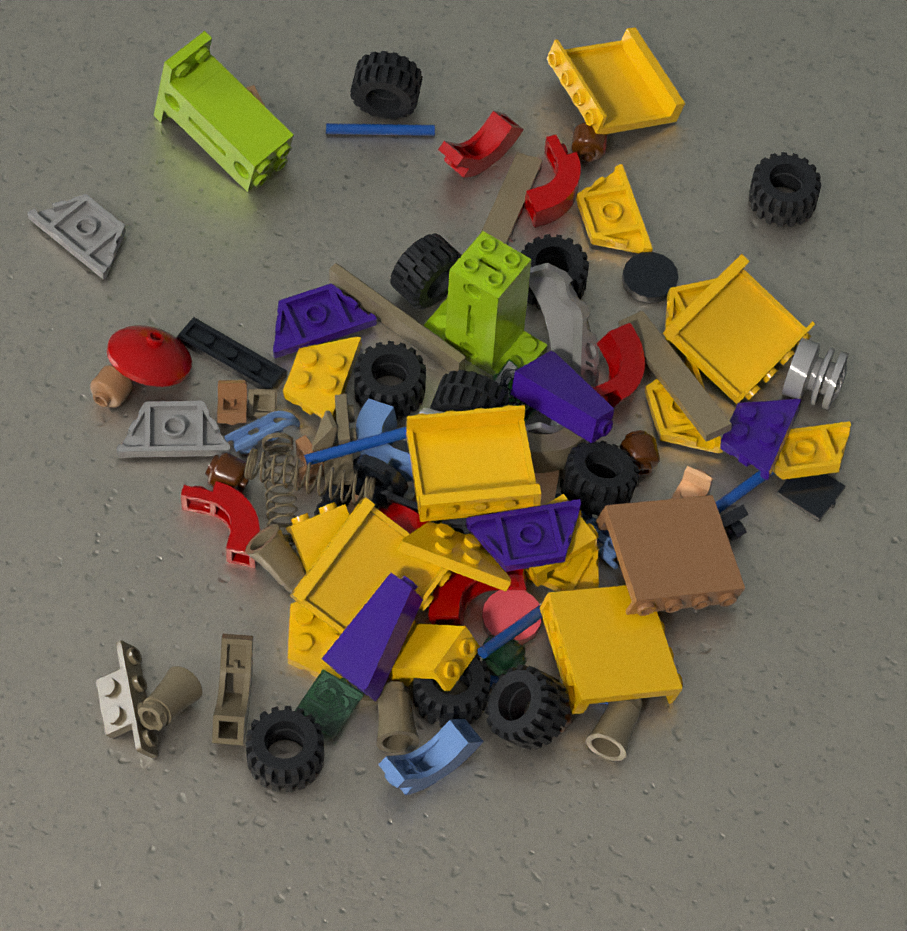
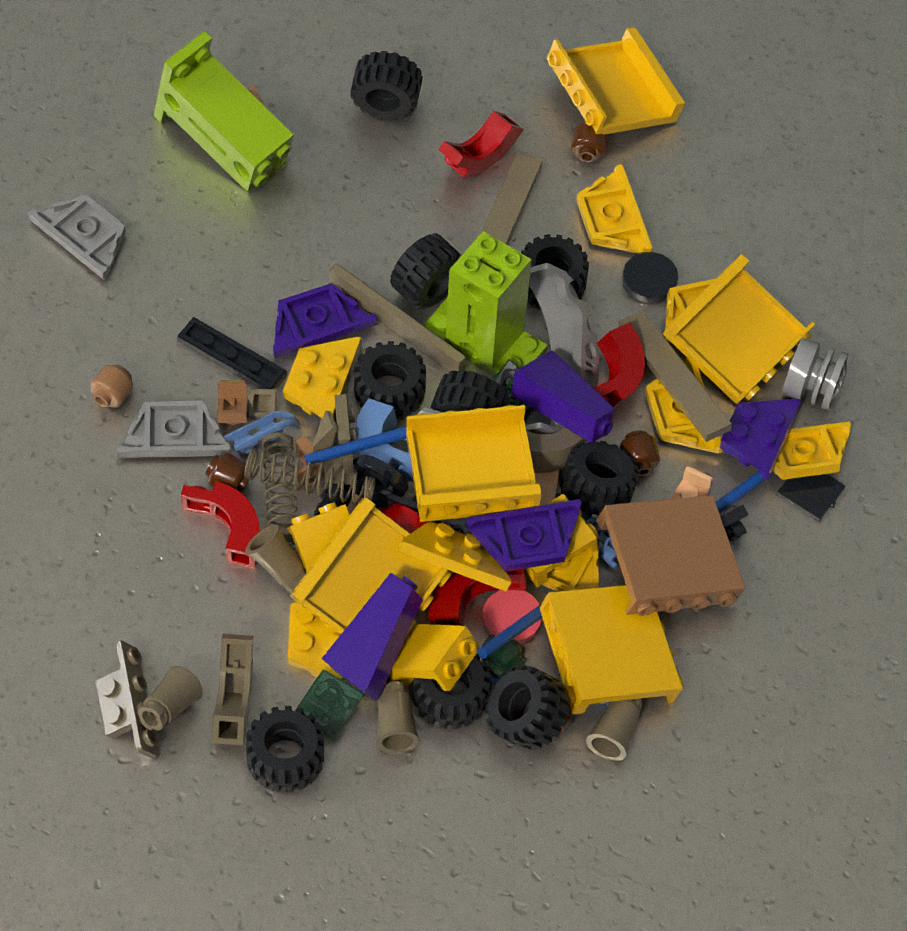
(149, 356): red dish -> none
(380, 129): blue bar -> none
(434, 759): medium blue arch -> none
(555, 198): red arch -> none
(790, 173): black tyre -> none

